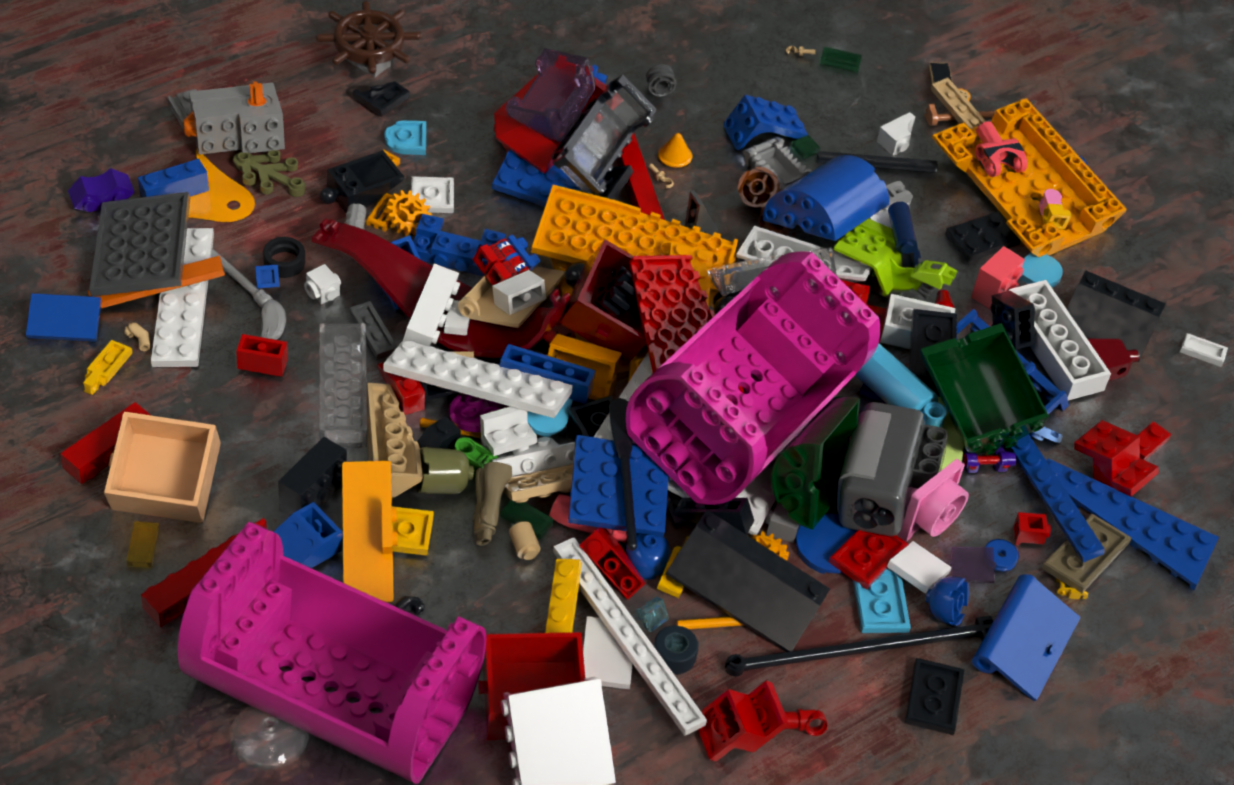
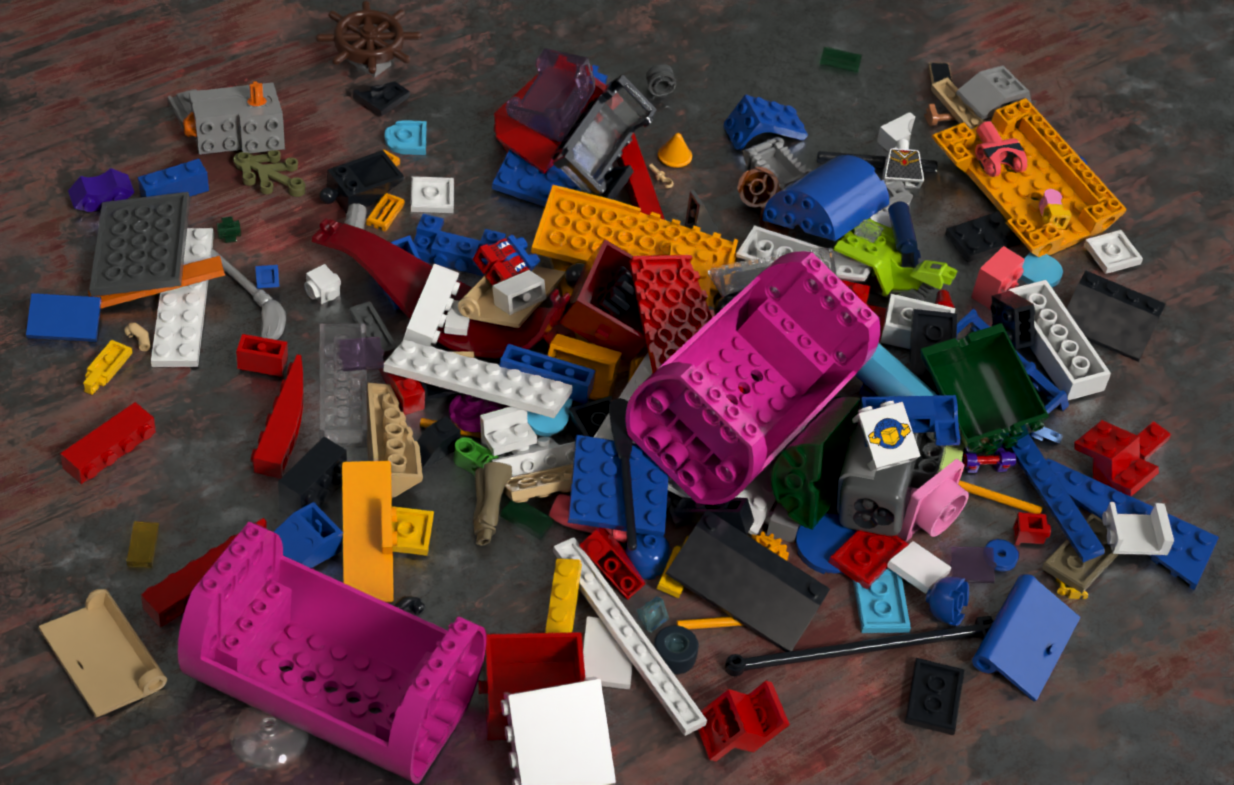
(107, 648): none -> tan door
(162, 467): light nougat container -> none
(222, 190): light orange piece -> none
(228, 229): none -> clear green gear
(282, 425): none -> red slope
(289, 245): black tyre -> none
(361, 354): none -> clear purple piece
(407, 212): light orange gear -> none
(444, 471): olive cylinder -> none
(524, 540): tan brick -> none
(801, 51): tan hand -> none
(801, 719): red connector -> none
(805, 147): clear green tile -> none
(868, 231): none -> clear tile
(888, 435): none -> white panel
(903, 165): none -> torso
(926, 414): none -> blue bracket
(990, 90): none -> light grey slope
(1001, 498): none -> light orange bar
(1113, 251): none -> white plate
(1115, 356): dark red torso -> none
(1138, 532): none -> white panel
(1203, 350): white tile -> none

